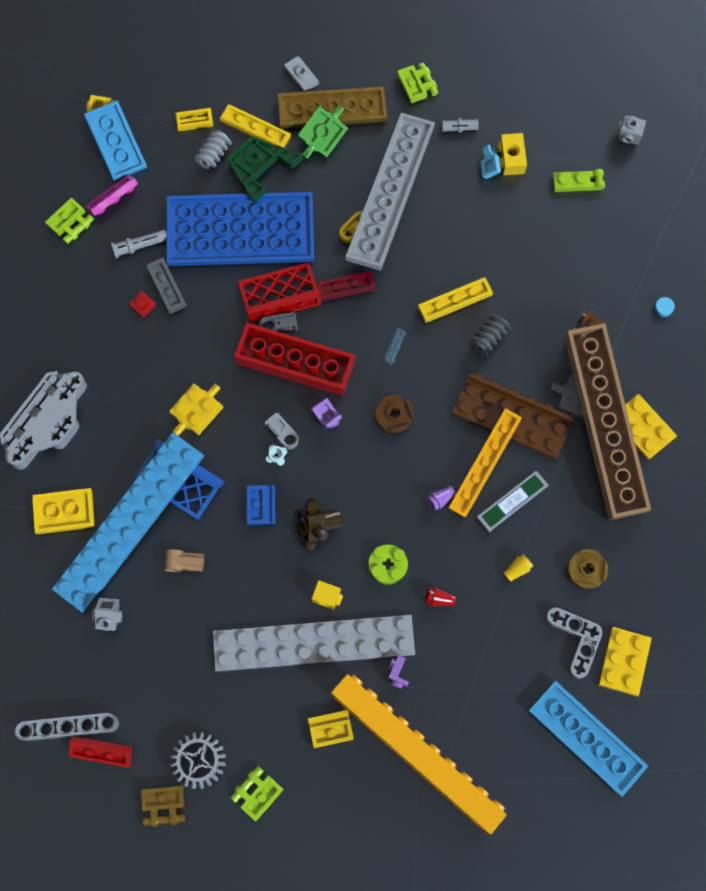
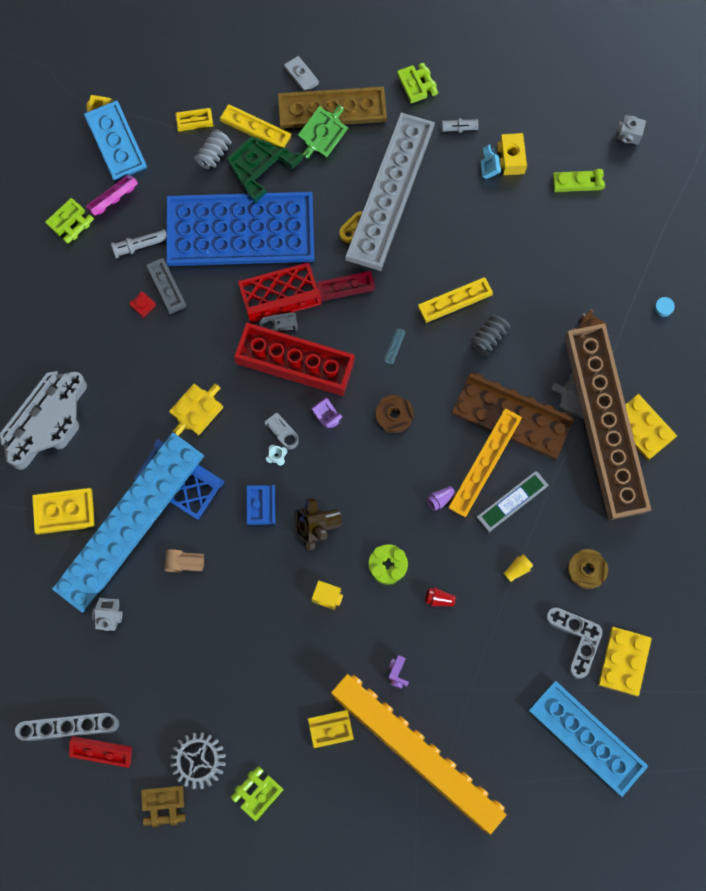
(313, 643): light grey plate -> none

